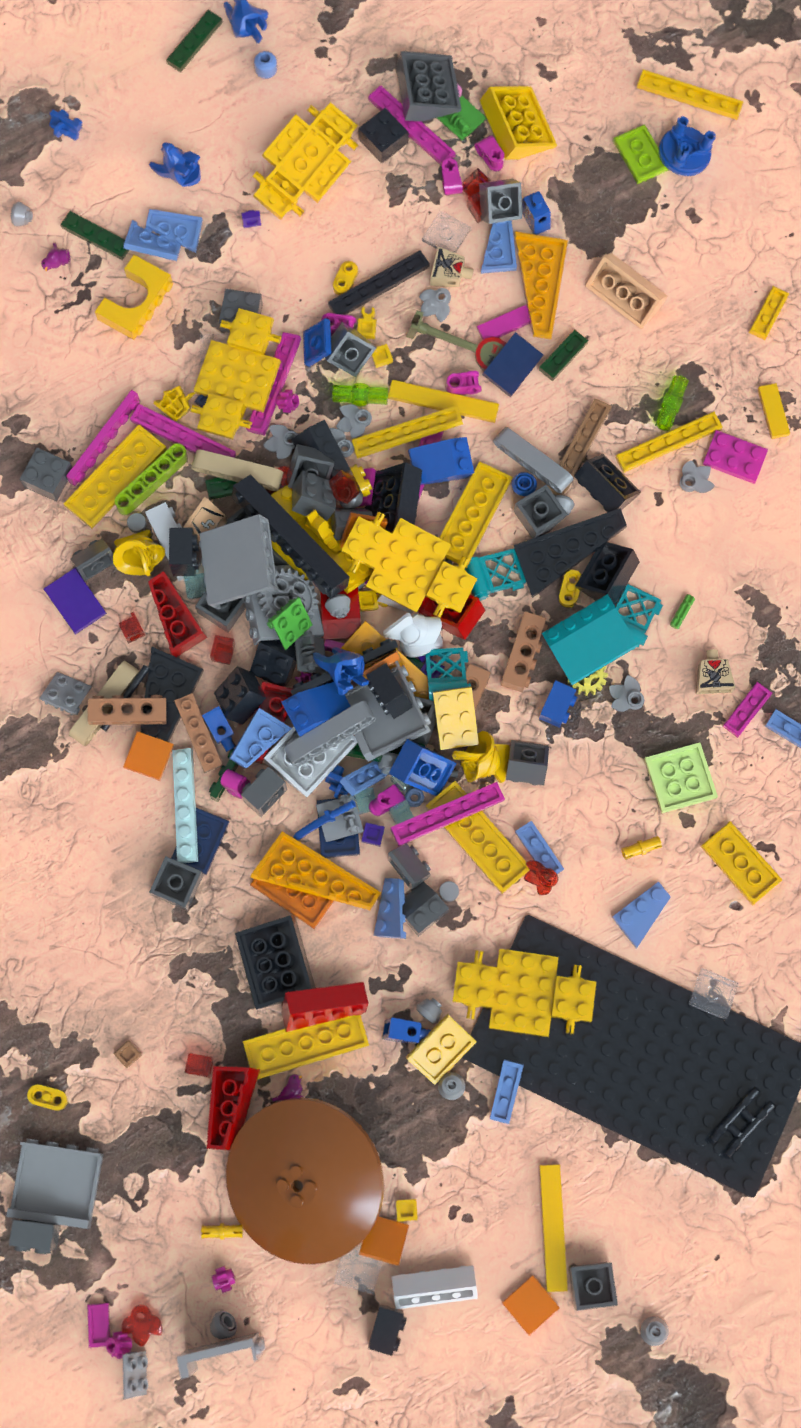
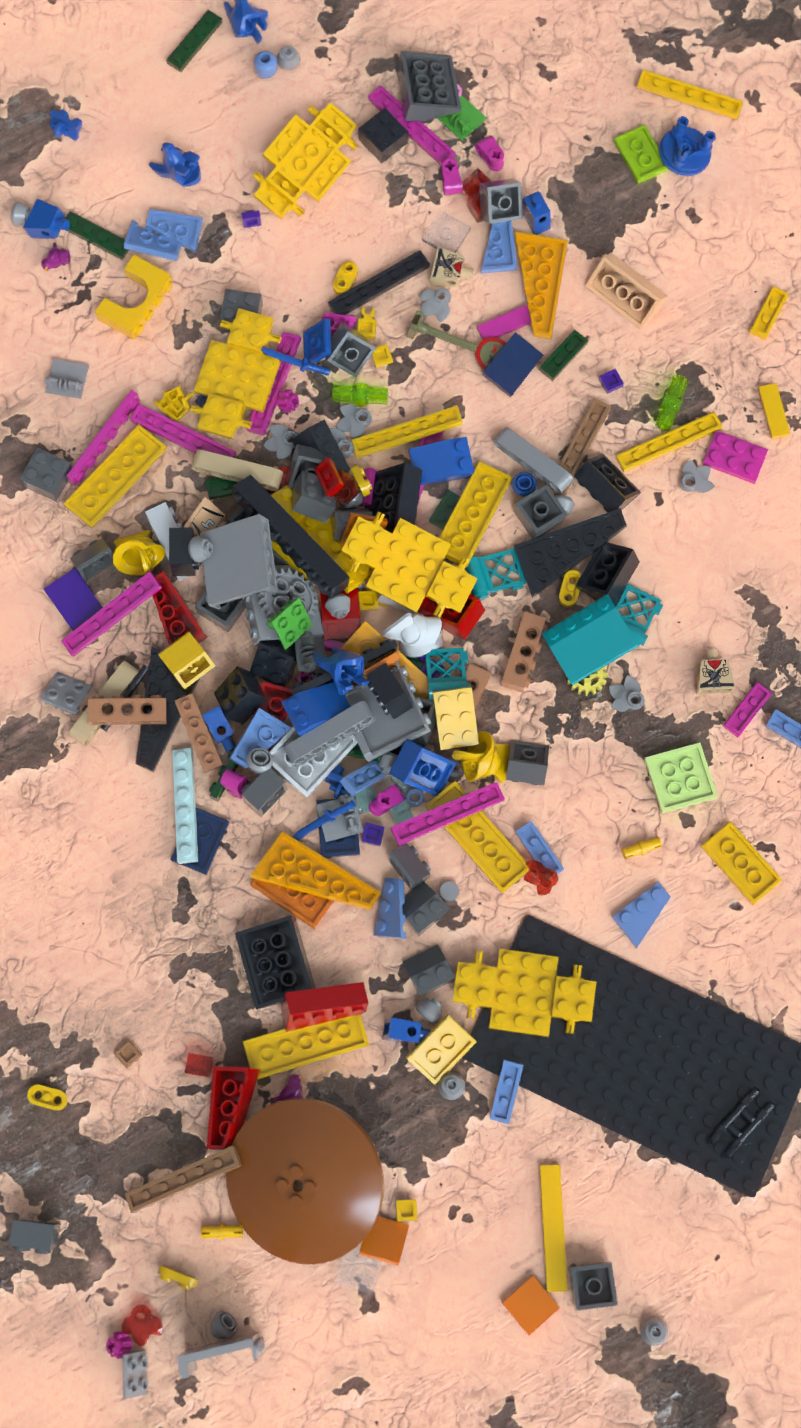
(45, 221): none -> blue torso
(56, 1184): light grey panel -> none
(66, 378): none -> light grey hinge
(98, 1324): dark pink tile -> none
(111, 614): none -> dark pink plate
(132, 629): clear red panel -> none
(136, 522): light grey tile -> none
(148, 756): orange tile -> none
(153, 470): lime beam -> none
(169, 1274): none -> yellow plate
(176, 883): dark grey brick -> none
(183, 1179): none -> medium nougat plate
(186, 660): none -> yellow slope
(195, 586): clear light blue panel -> none
(200, 549): none -> light grey cone
(222, 650): clear red panel -> none
(223, 1279): dark pink gear -> none
(259, 760): none -> light grey cone
(288, 58): none -> light grey cone
(303, 364): none -> blue sword
(321, 530): yellow piece -> none
(329, 477): none -> red plate
(386, 1330): black brick -> none
(428, 970): none -> dark grey slope
(434, 1287): white brick -> none
(442, 400): yellow tile -> none
(444, 510): none -> clear green plate
(466, 381): dark pink piece -> none
(517, 121): yellow slope -> none
(558, 703): blue brick -> none
(611, 381): none -> dark purple plate
(682, 611): bright green axle -> none
(713, 993): clear tile -> none

